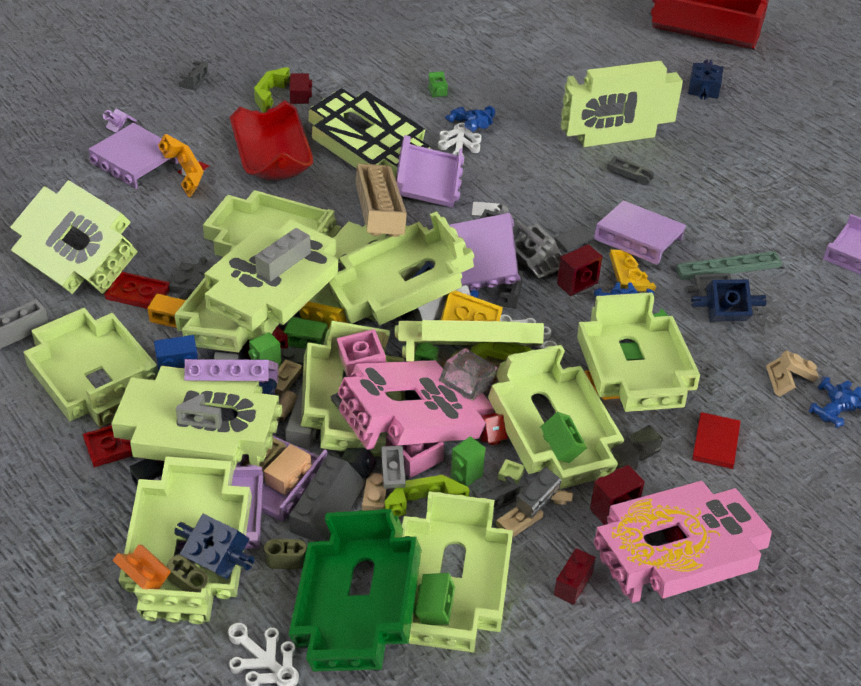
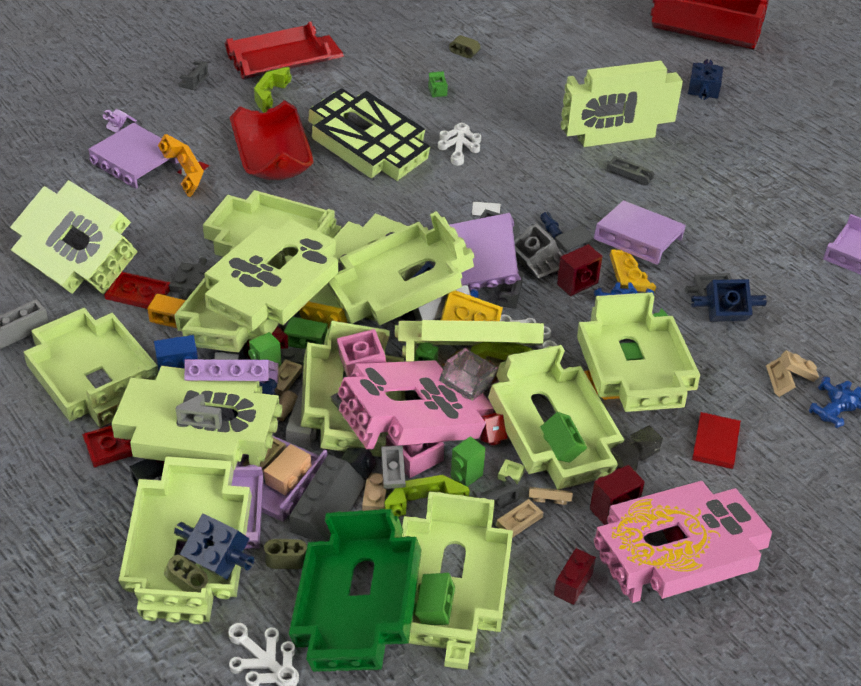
(143, 568): orange bracket -> none
(280, 49): none -> red panel
(282, 254): light grey brick -> none
(300, 88): dark red brick -> none
(380, 200): tan brick -> none
(429, 174): lavender panel -> none
(457, 655): none -> yellowish green plate
(464, 46): none -> olive beam
(473, 118): blue piece -> none
(538, 492): dark grey brick -> none
(543, 243): light grey hinge -> none
(550, 224): none -> dark blue pin
(729, 265): sand green tile -> none

